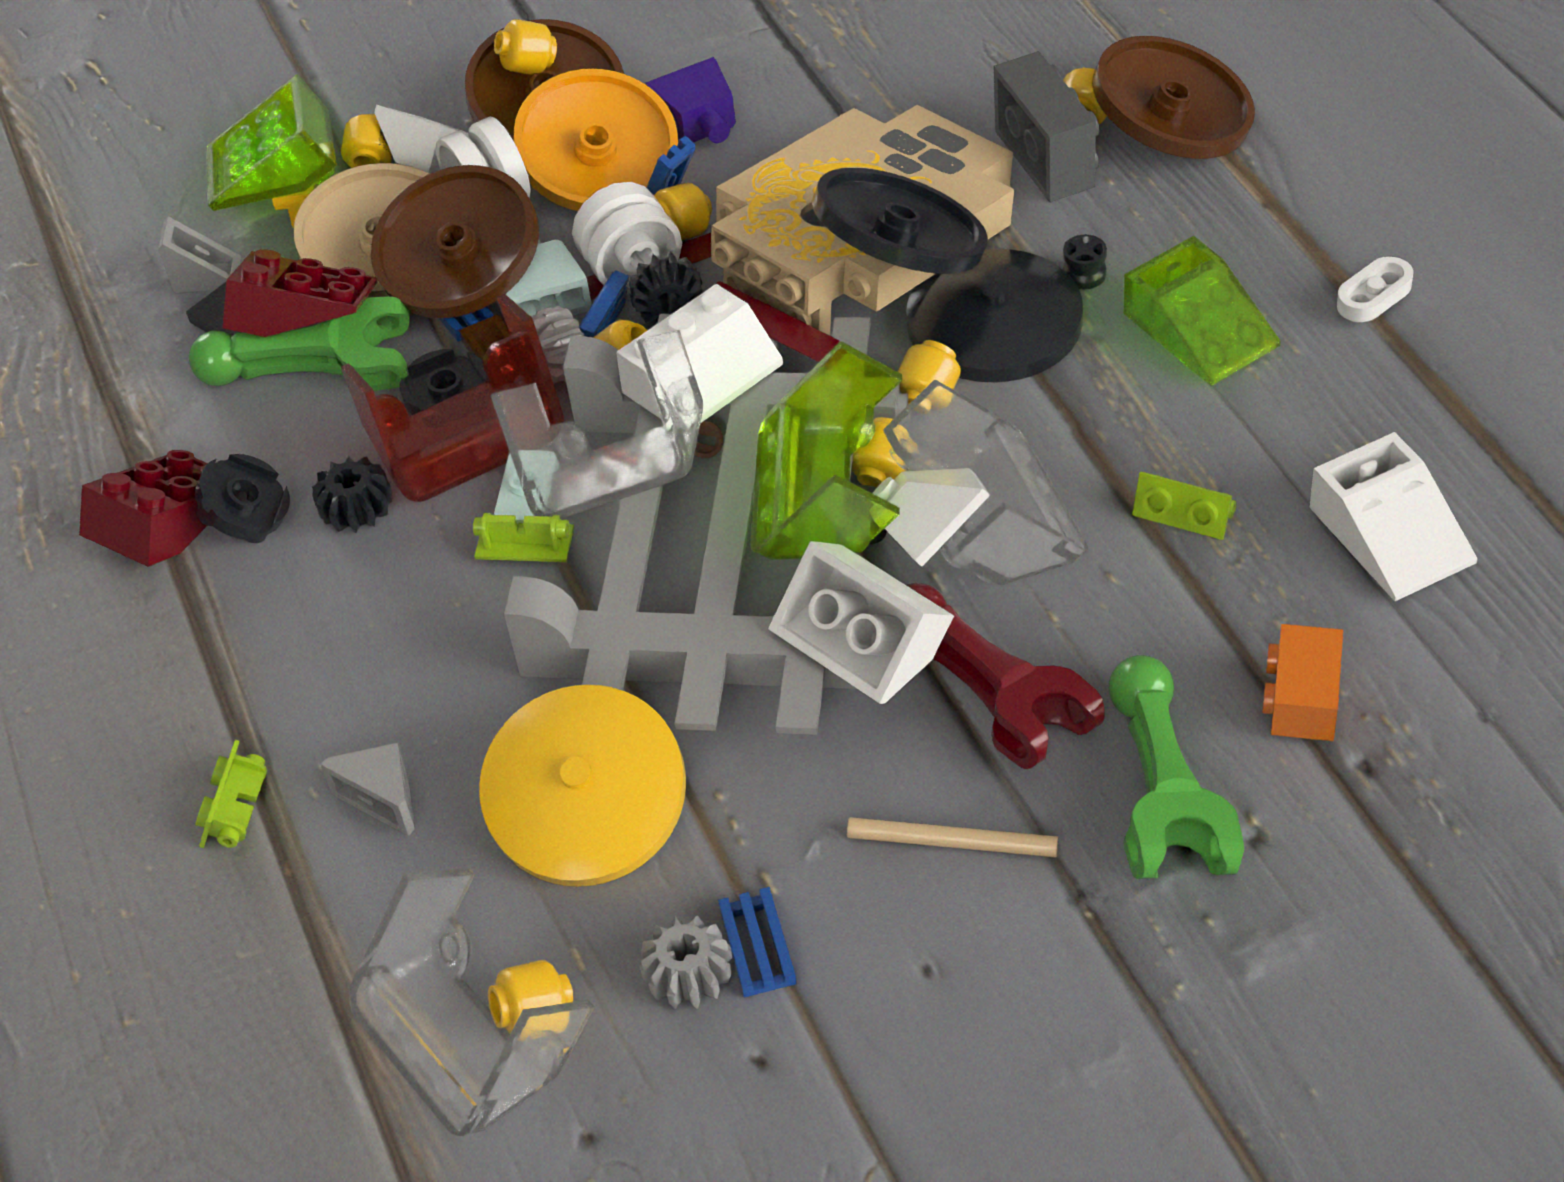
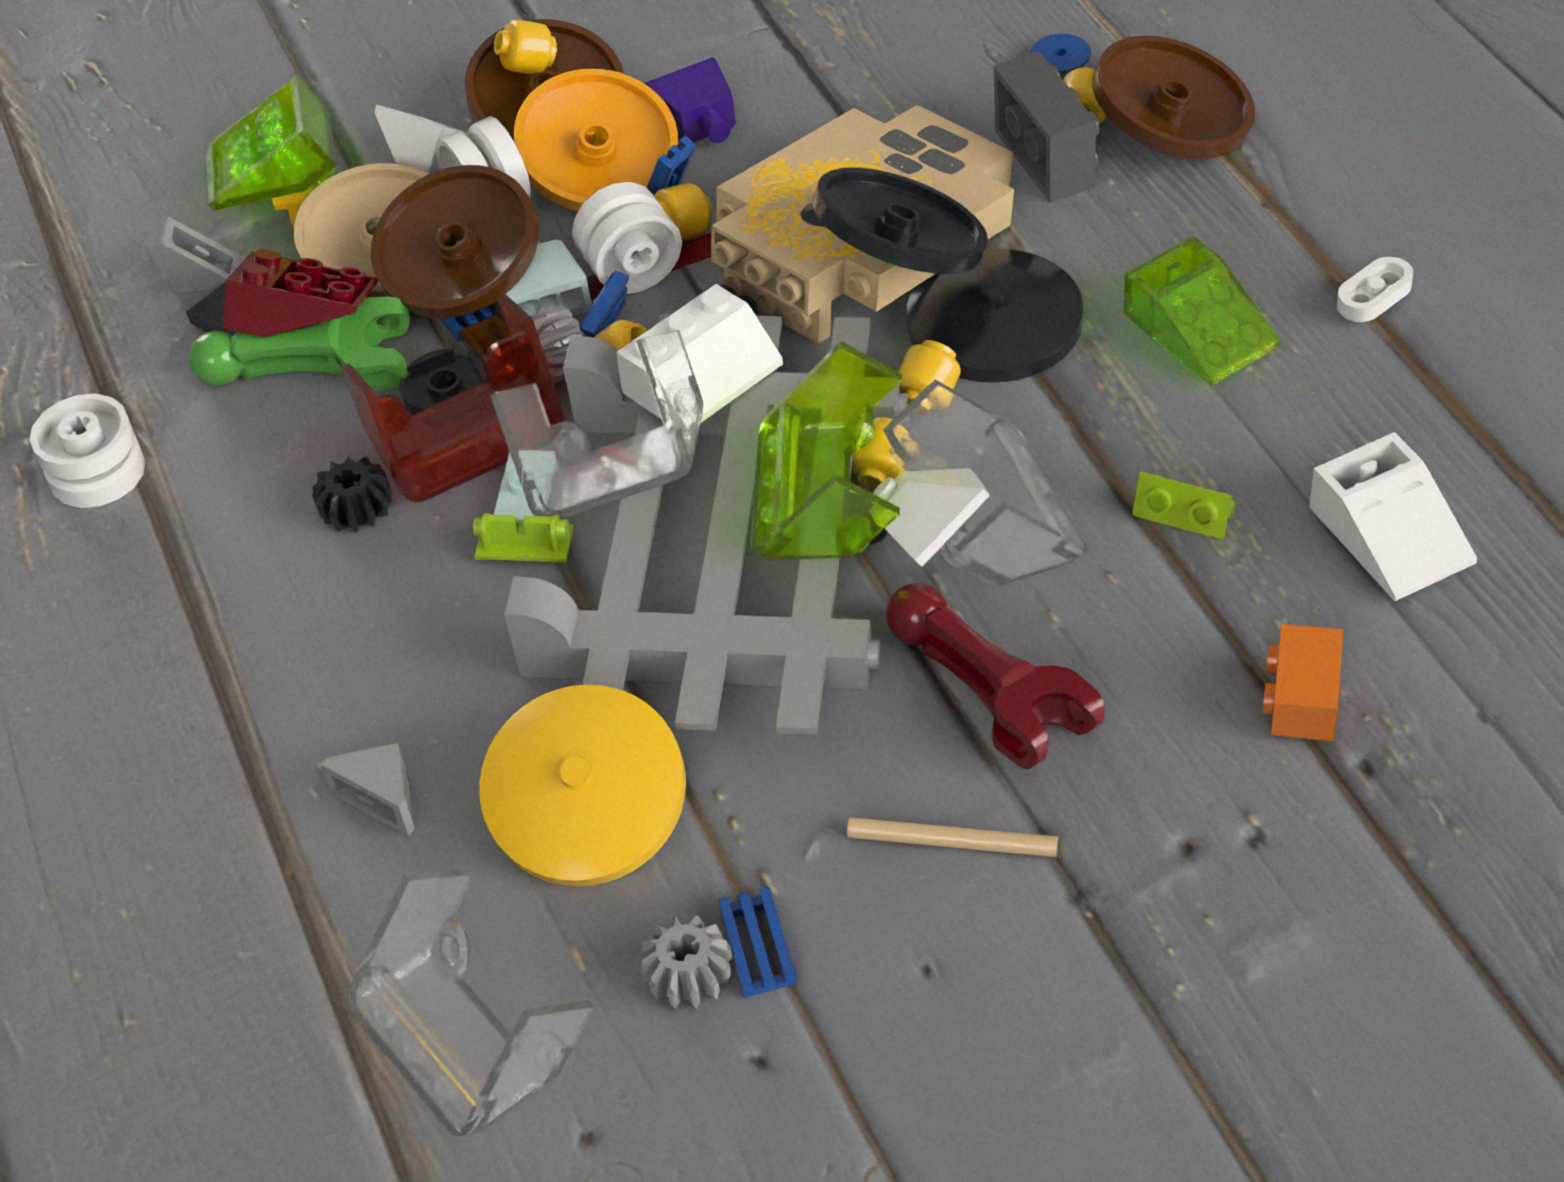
(87, 450): none -> white wheel
(145, 509): dark red slope -> none
(224, 815): lime hinge -> none
(234, 517): black plate -> none
(364, 142): yellow head -> none
(524, 988): yellow head -> none
(664, 286): black gear -> none
(705, 450): reddish brown hinge -> none
(788, 329): dark red sticker -> none
(859, 620): white slope -> none
(1063, 51): none -> blue piece
(1085, 260): black wheel -> none
(1175, 804): bright green piece -> none

